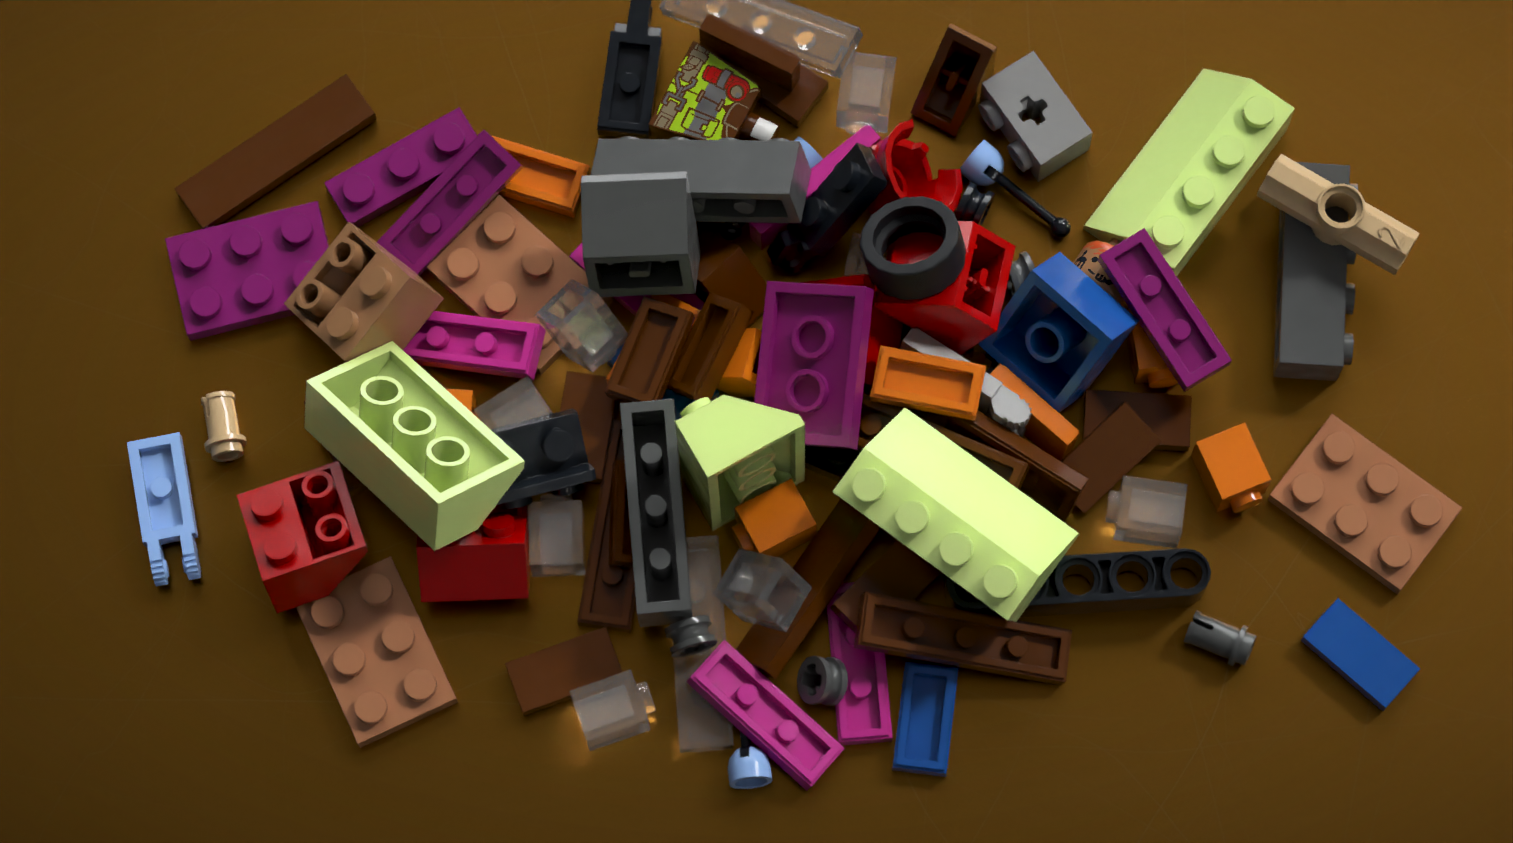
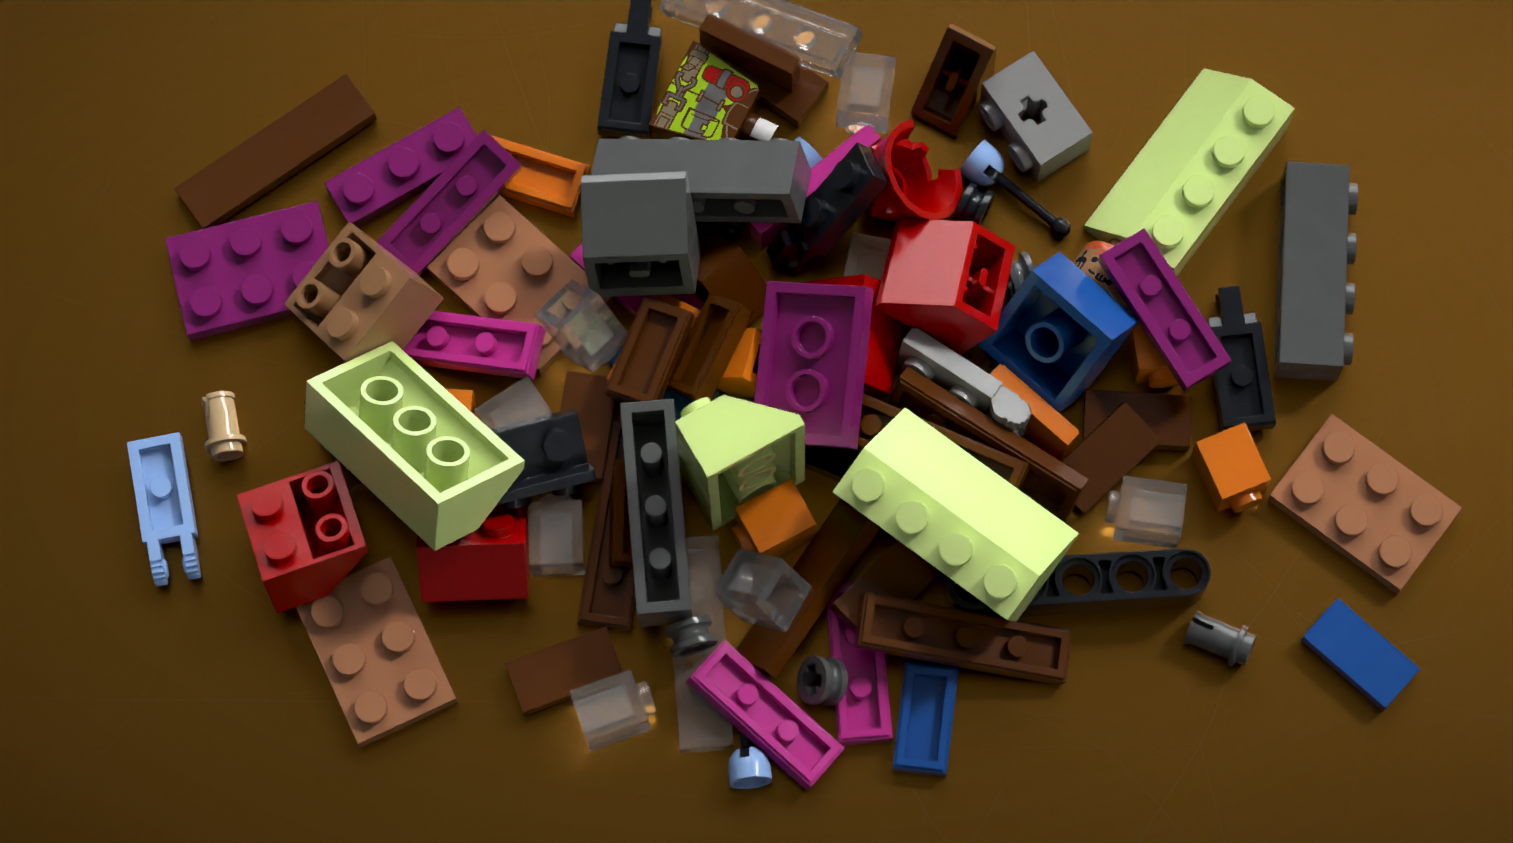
(907, 217): black tyre -> none
(928, 383): orange tile -> none
(1244, 385): none -> black hinge
(1308, 195): tan piece -> none

